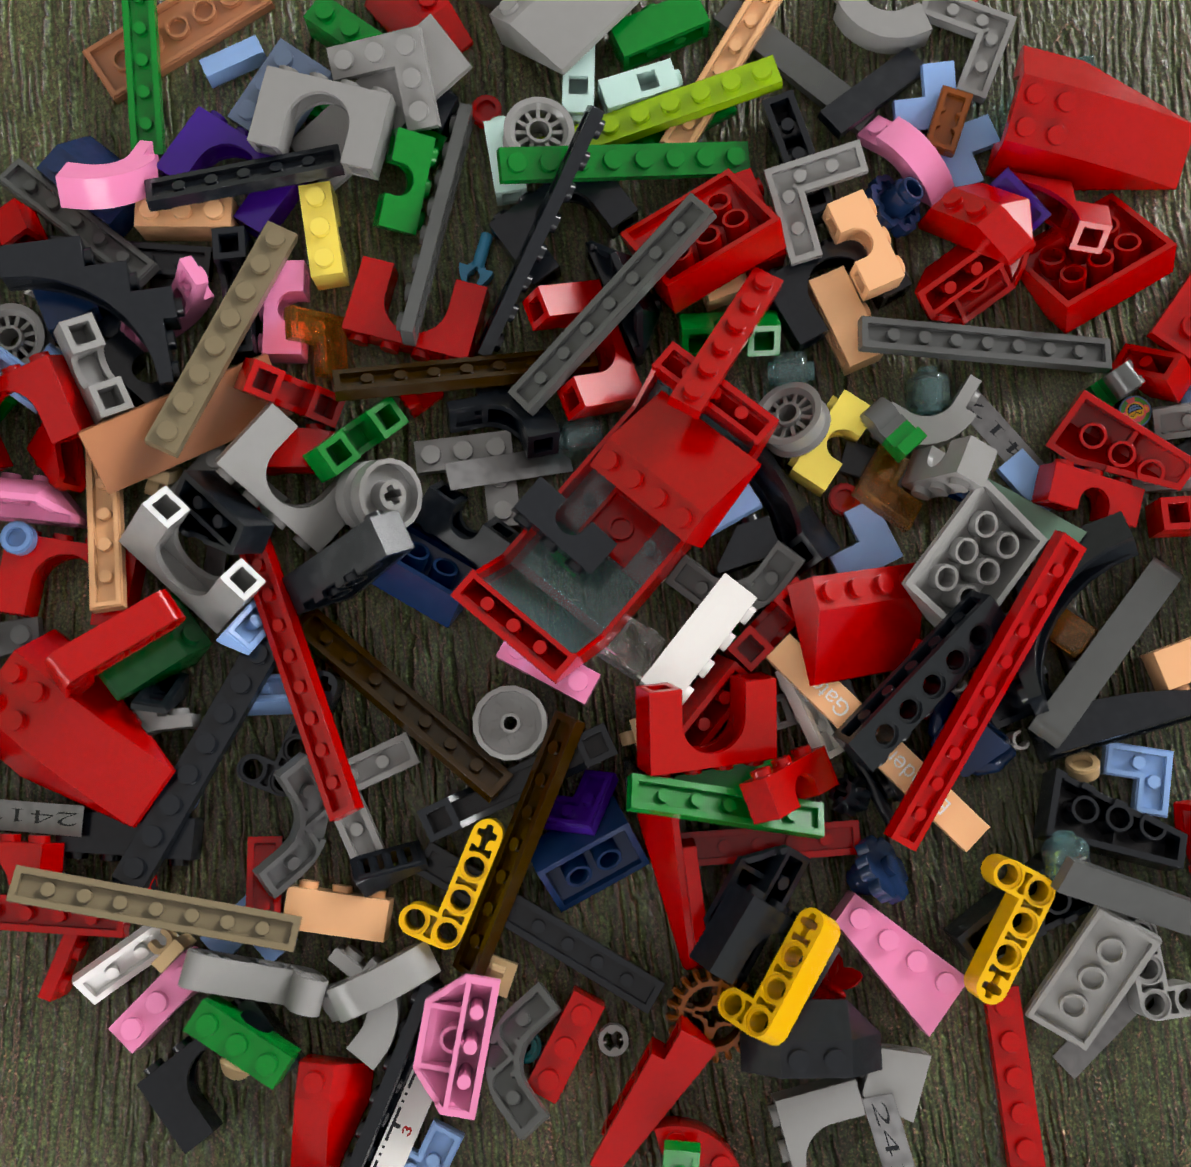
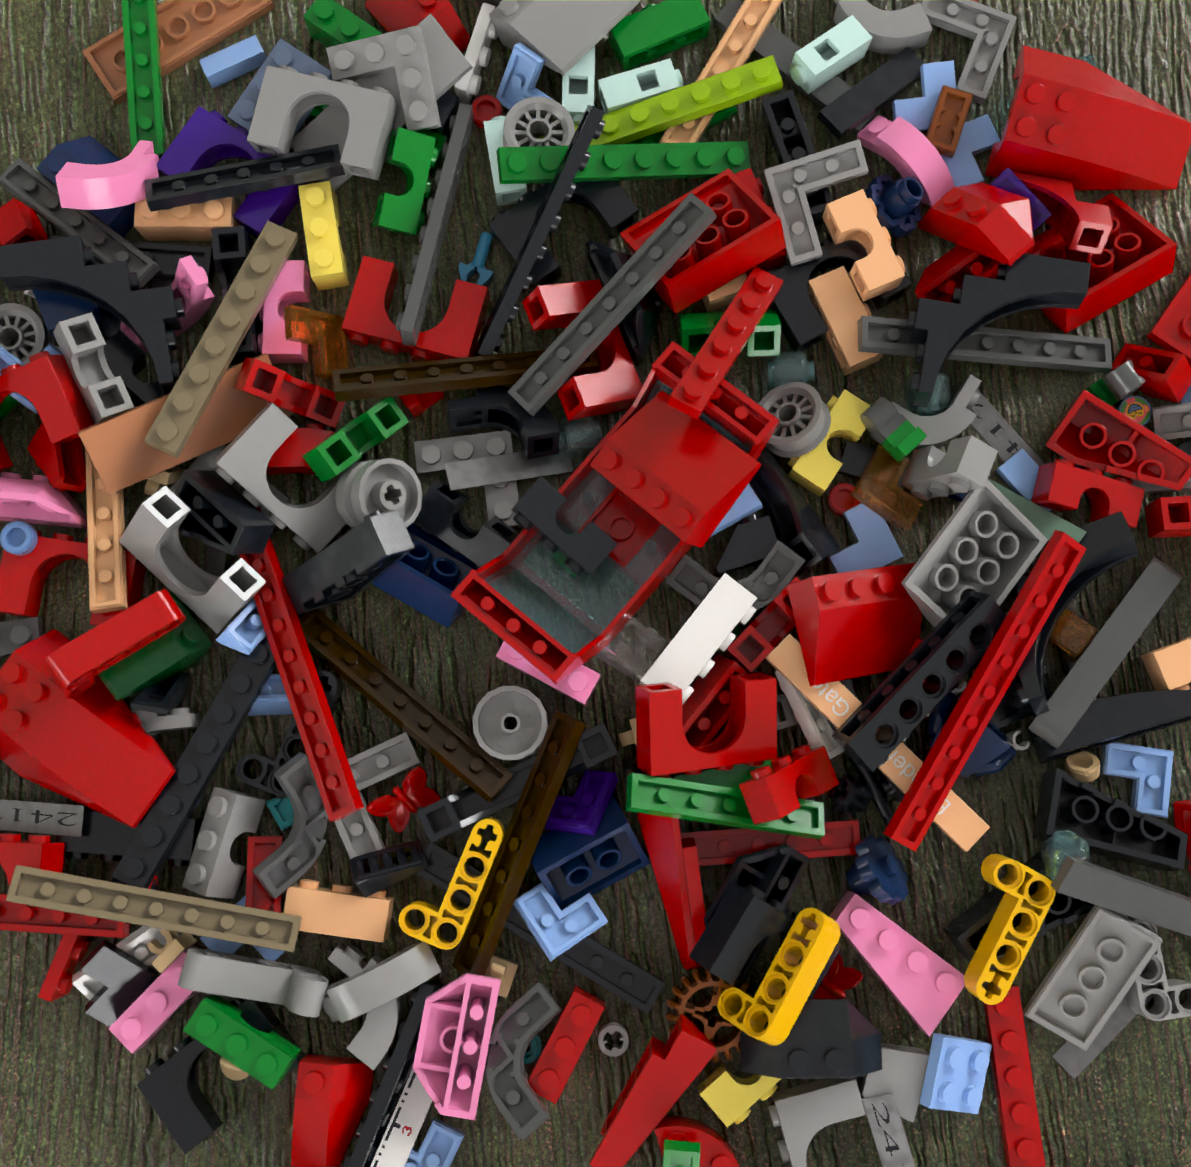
(122, 979): none -> tile
(226, 817): none -> light grey arch
(281, 811): none -> teal tile
(407, 800): none -> red piece
(477, 54): none -> white plate
(520, 77): none -> light blue tile
(558, 929): none -> light blue tile
(732, 1095): none -> light yellow arch
(829, 54): none -> light aqua brick
(955, 1073): none -> light blue plate
(1024, 285): none -> black arch

